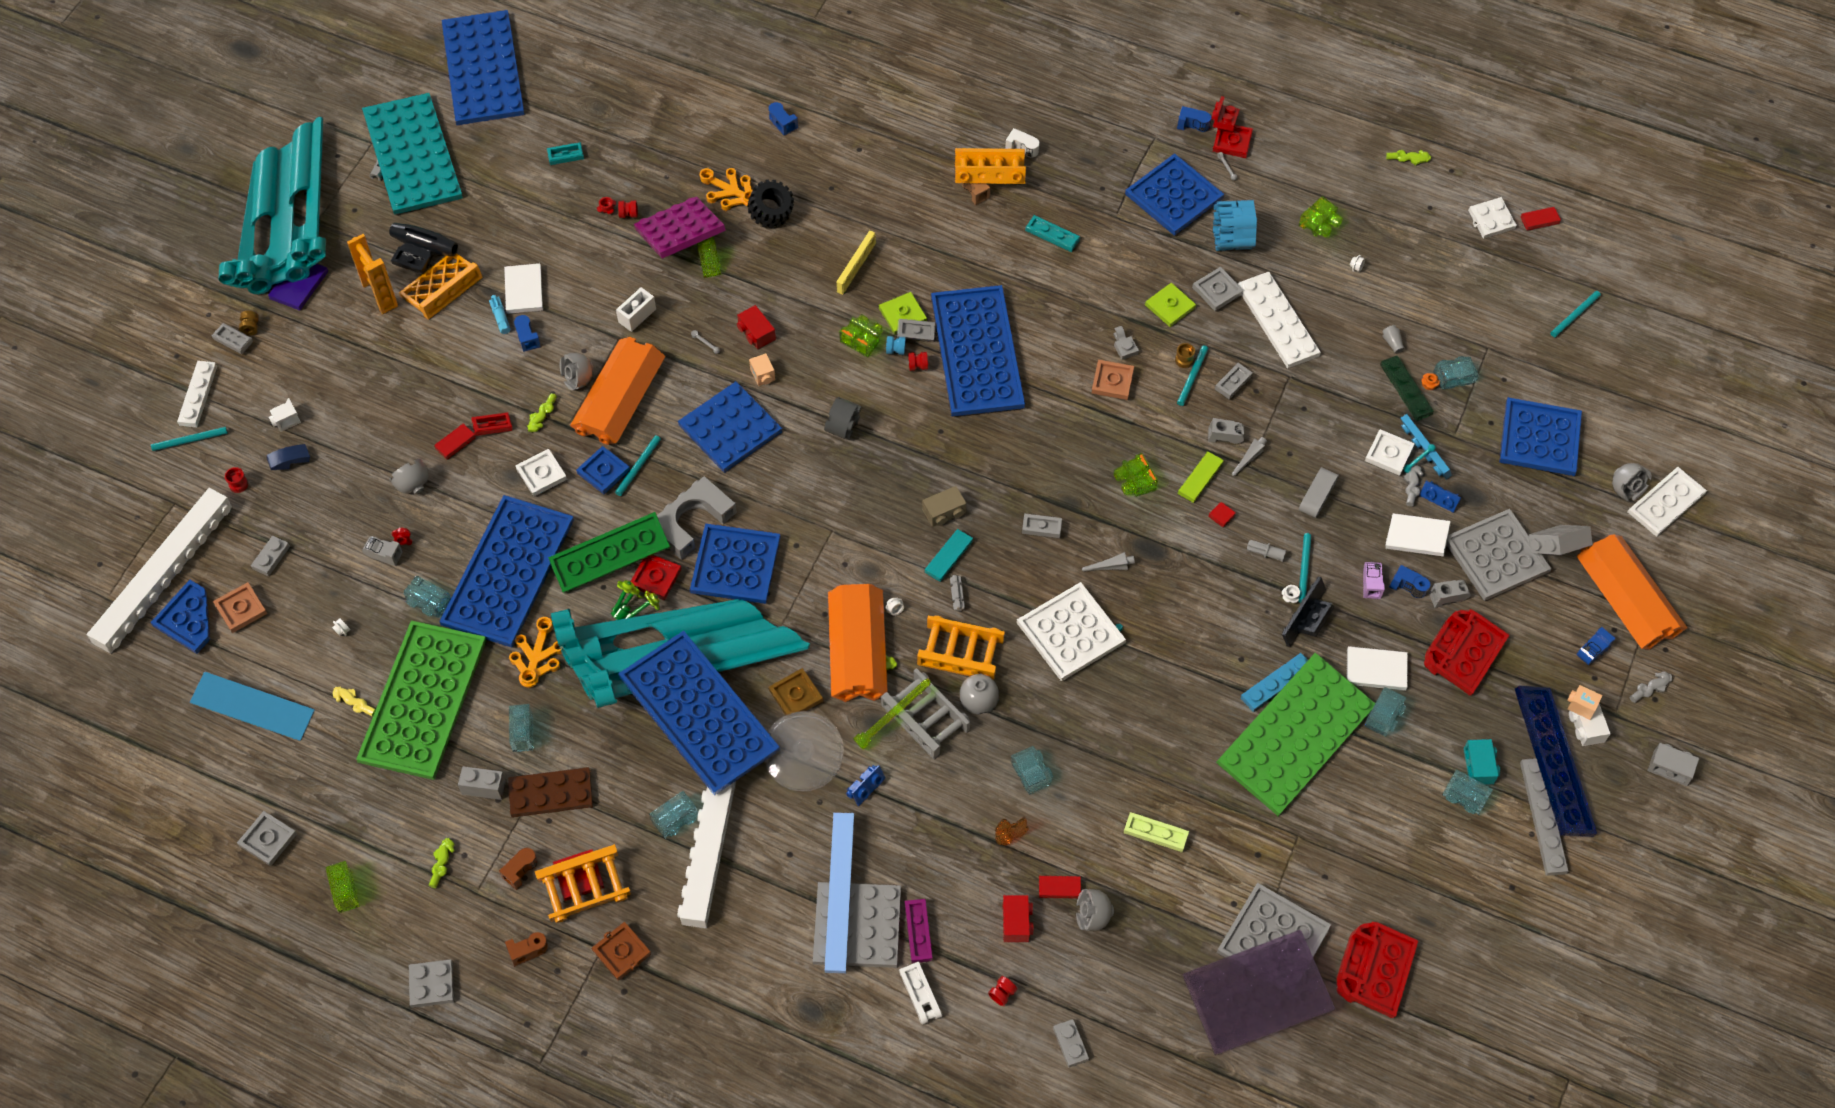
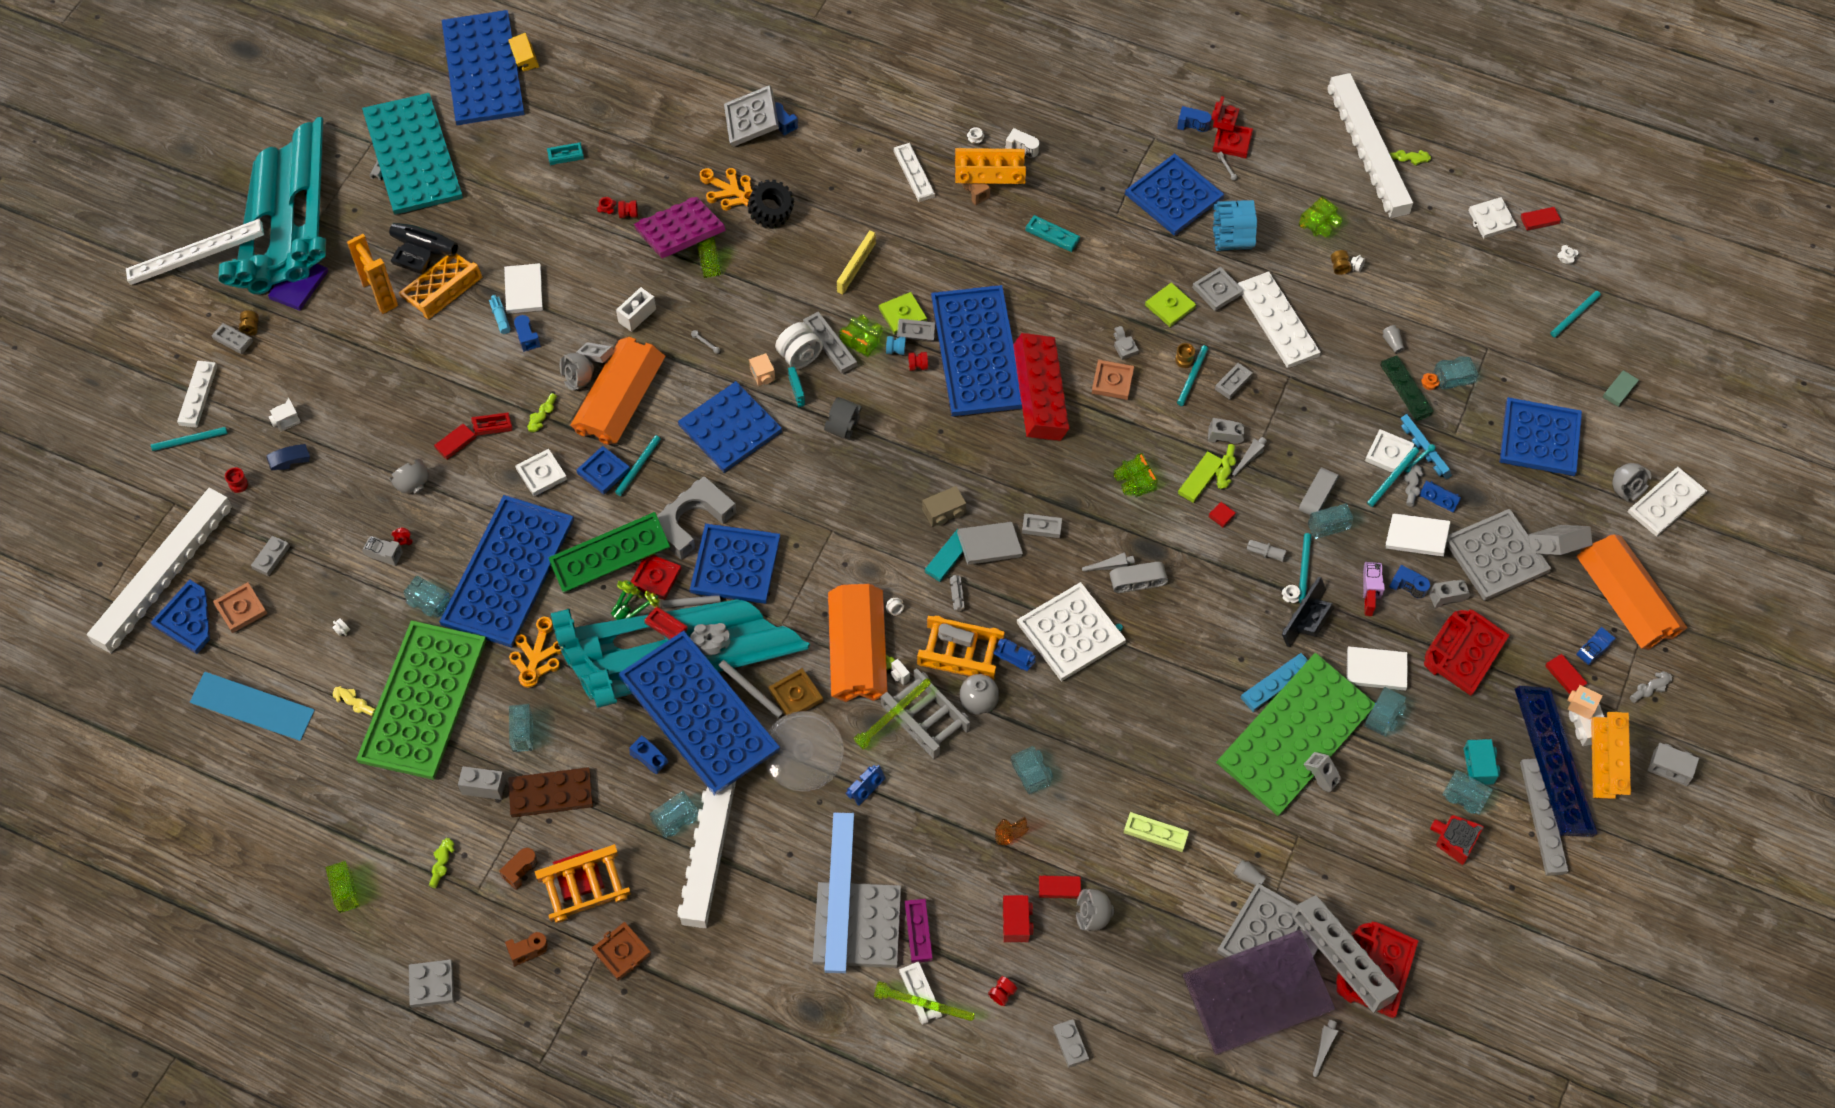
(194, 252): none -> white tile
(267, 838): light grey plate -> none
(523, 52): none -> yellow hinge
(596, 352): none -> light grey plate
(648, 755): none -> blue leg
(664, 623): none -> red tile
(690, 601): none -> light grey bar
(716, 632): none -> light grey plate
(750, 688): none -> light grey bar
(751, 116): none -> light grey plate
(756, 327): red brick -> none
(796, 386): none -> teal tile
(799, 345): none -> white wheel
(831, 343): none -> light grey plate
(884, 991): none -> clear neon green piece
(900, 673): none -> white plate
(914, 172): none -> white tile
(955, 635): none -> light grey bar
(975, 135): none -> white plate
(989, 543): none -> light grey tile
(1022, 658): none -> blue hinge
(1041, 387): none -> red brick
(1138, 577): none -> light grey beam
(1223, 473): none -> lime animal
(1248, 873): none -> light grey cone
(1323, 770): none -> light grey leg
(1327, 1037): none -> light grey piece
(1330, 521): none -> clear light blue brick
(1340, 261): none -> pearl gold wheel
(1345, 954): none -> light grey brick
(1369, 604): none -> red tile
(1370, 146): none -> white brick
(1393, 476): none -> teal bar
(1456, 837): none -> torso
(1565, 673): none -> red tile
(1567, 254): none -> white plate
(1610, 755): none -> light orange fence
(1620, 388): none -> sand green tile

